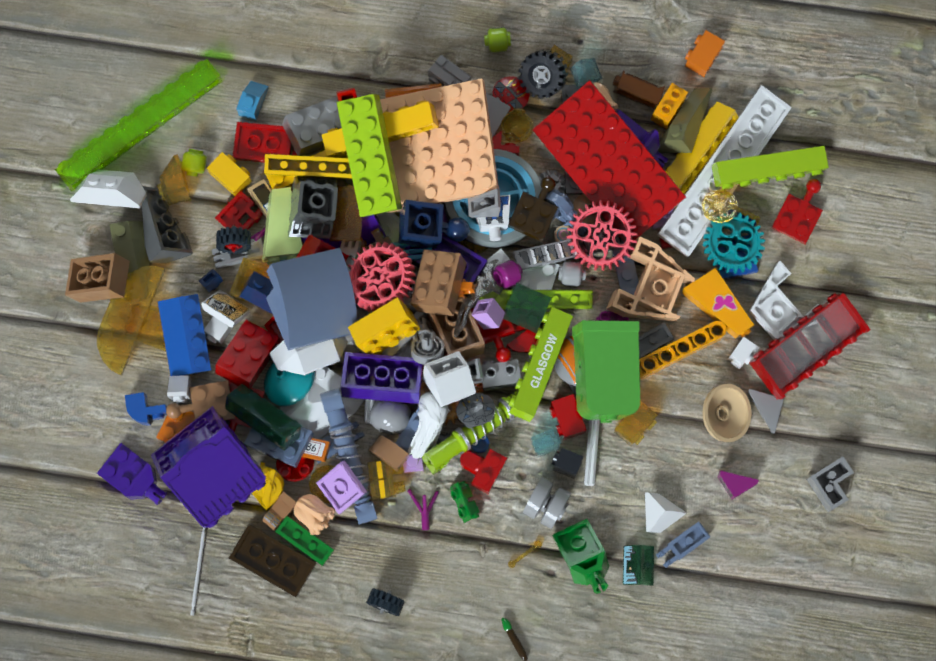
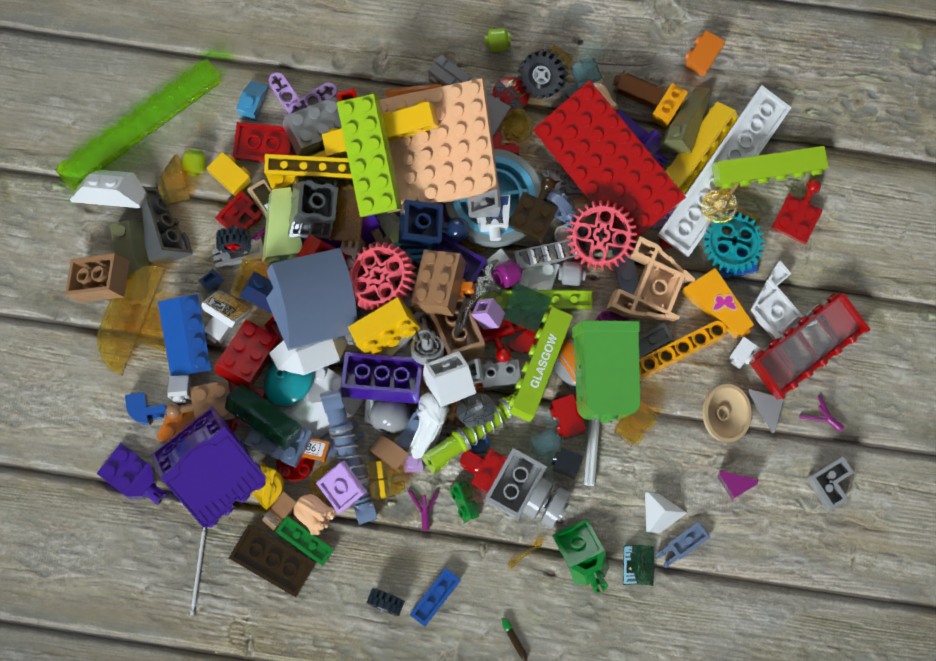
(295, 102): none -> lavender beam
(435, 597): none -> blue plate
(515, 484): none -> light grey brick
(829, 419): none -> magenta plant

